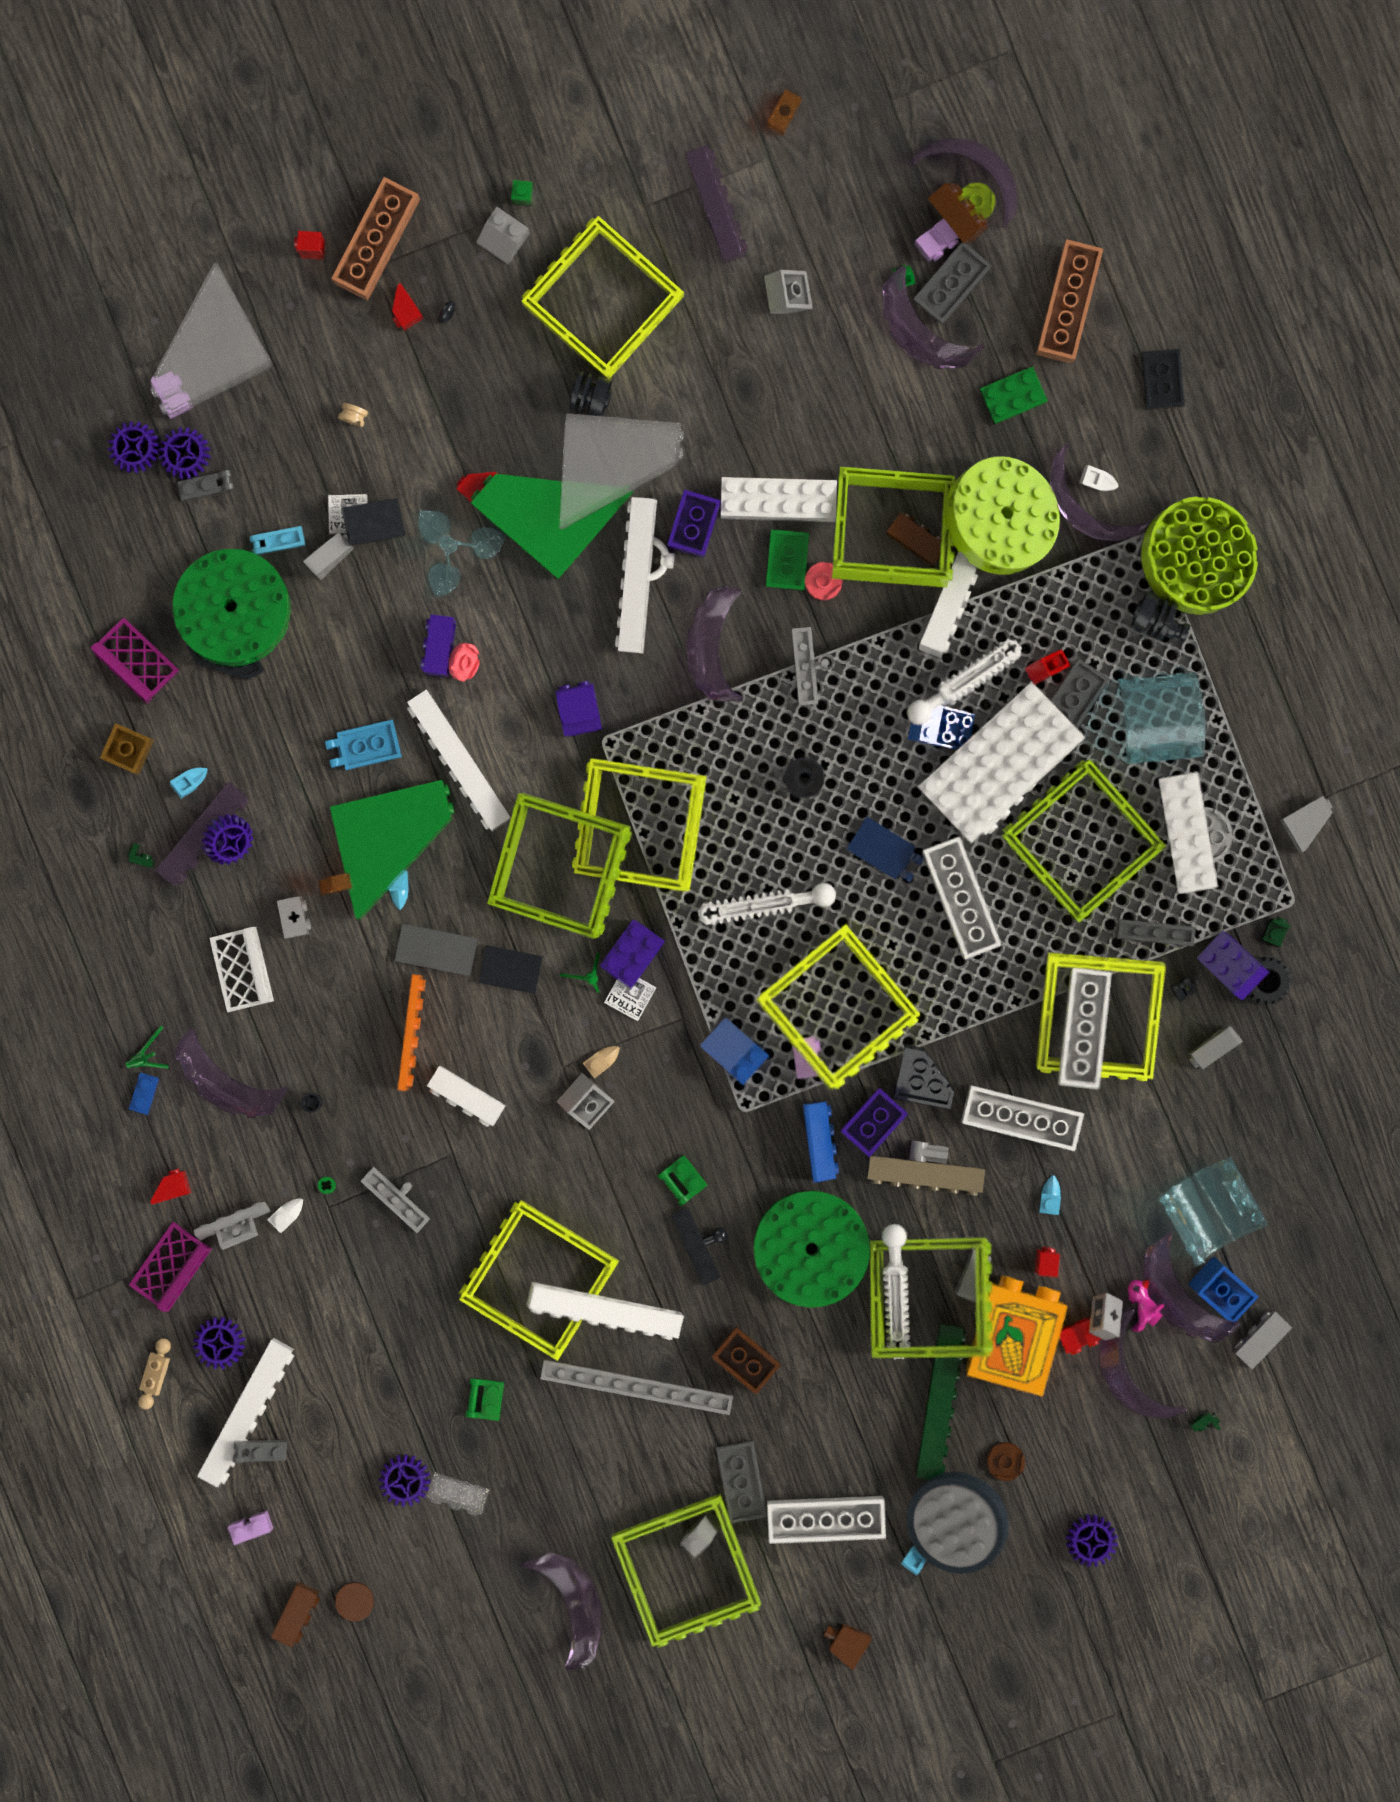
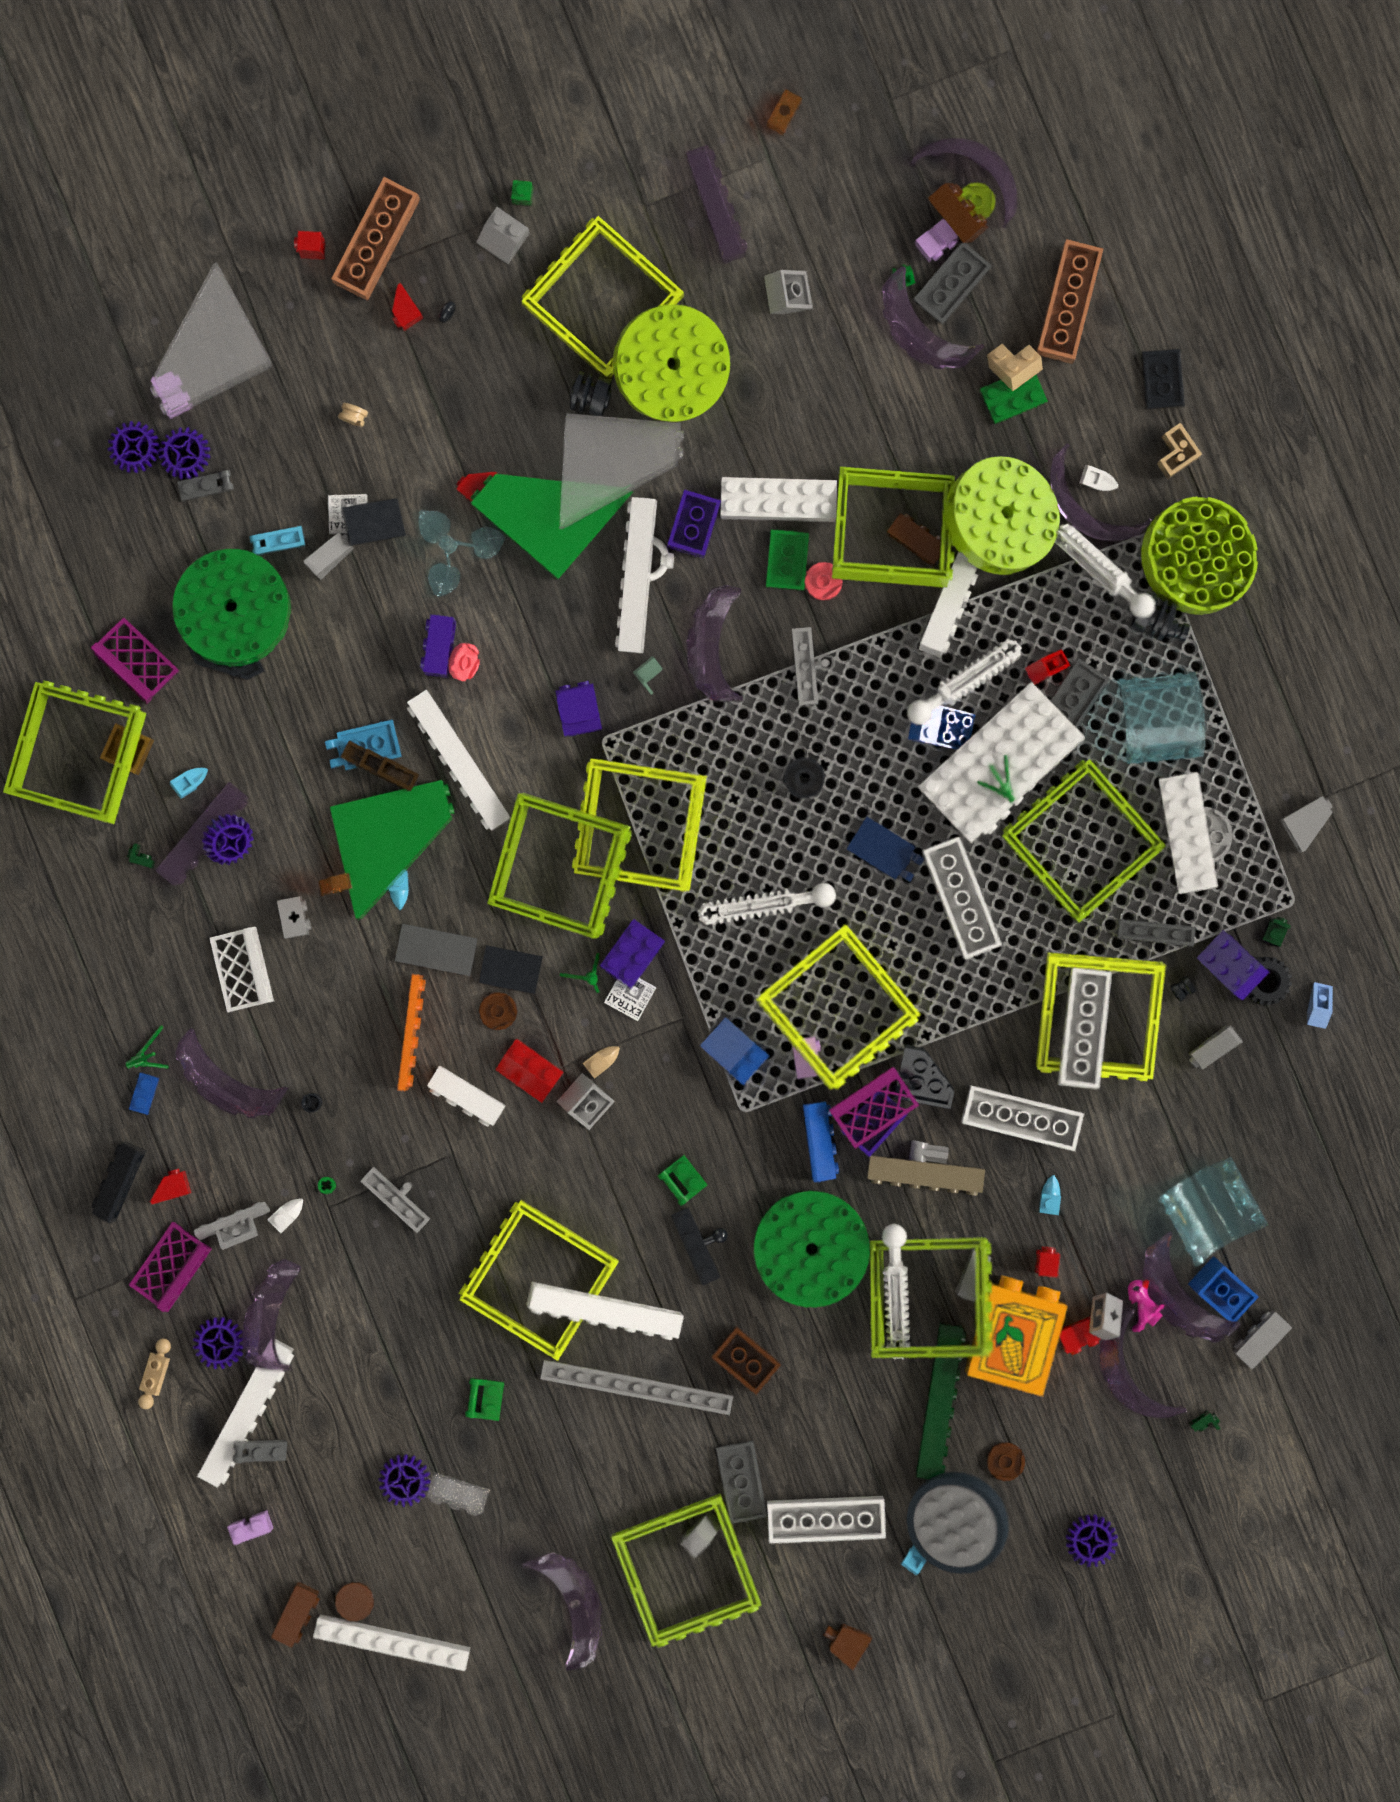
(28, 737): none -> lime window
(118, 1182): none -> black slope
(262, 1315): none -> clear purple windscreen
(379, 766): none -> dark brown slope
(392, 1642): none -> white brick
(498, 1011): none -> reddish brown tile
(529, 1070): none -> red slope
(647, 672): none -> sand green bracket
(699, 359): none -> lime brick
(864, 1093): none -> magenta fence
(1005, 788): none -> green plant
(1017, 368): none -> tan brick
(1102, 569): none -> white gear
(1182, 451): none -> tan brick
(1320, 1005): none -> light blue slope

